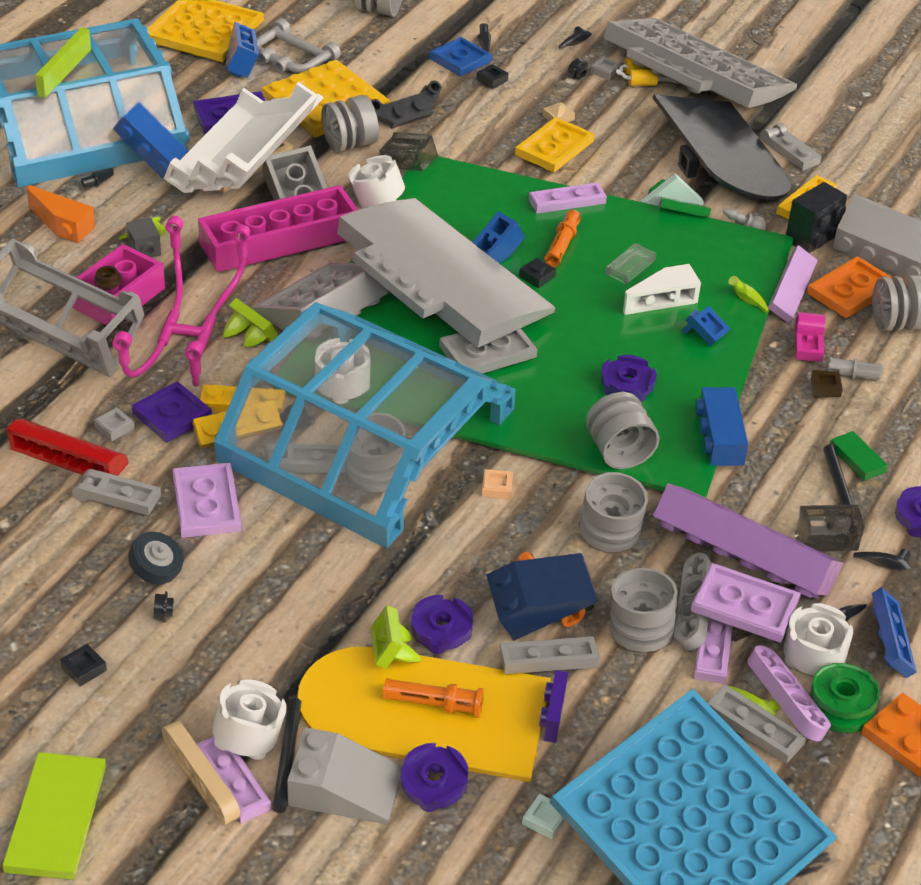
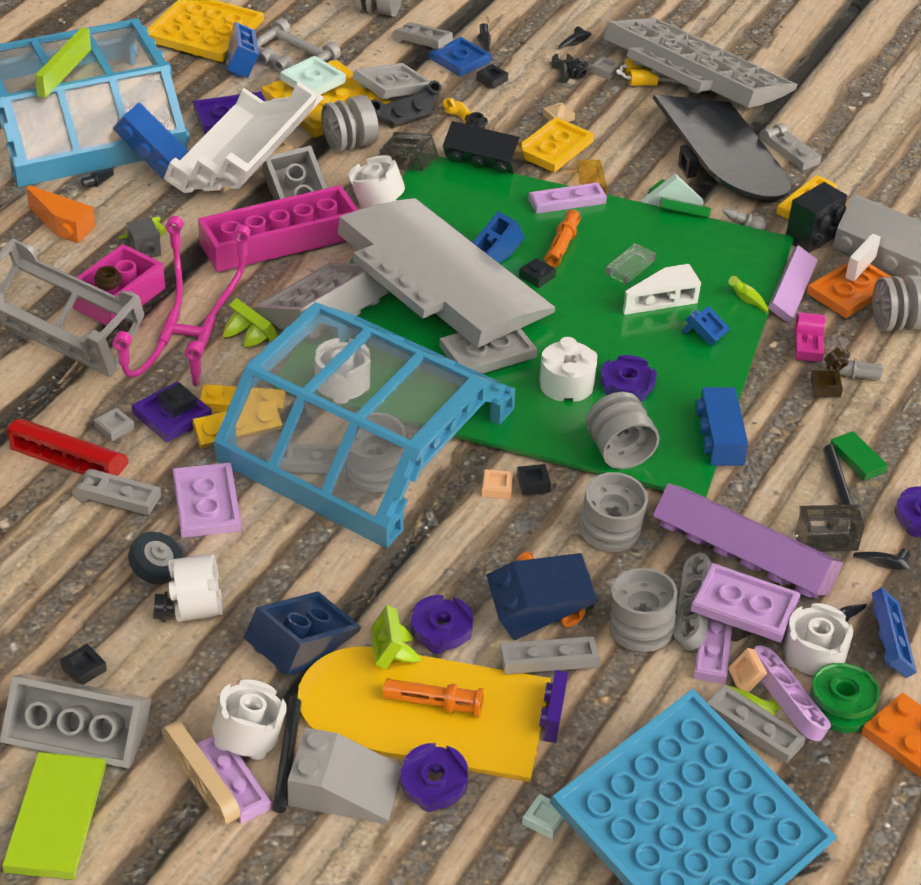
(74, 719): none -> light grey slope
(176, 400): none -> black plate
(195, 587): none -> white brick
(299, 631): none -> dark blue slope
(314, 75): none -> light aqua plate
(390, 80): none -> light grey plate
(423, 35): none -> light grey plate
(456, 108): none -> yellow arm
(476, 119): none -> black plate
(483, 148): none -> black slope
(533, 479): none -> black plate
(562, 66): none -> pearl dark grey bar
(567, 370): none -> white brick
(591, 172): none -> clear yellow tile
(747, 670): none -> light nougat tile
(837, 359): none -> dark brown plate
(862, 257): none -> white tile

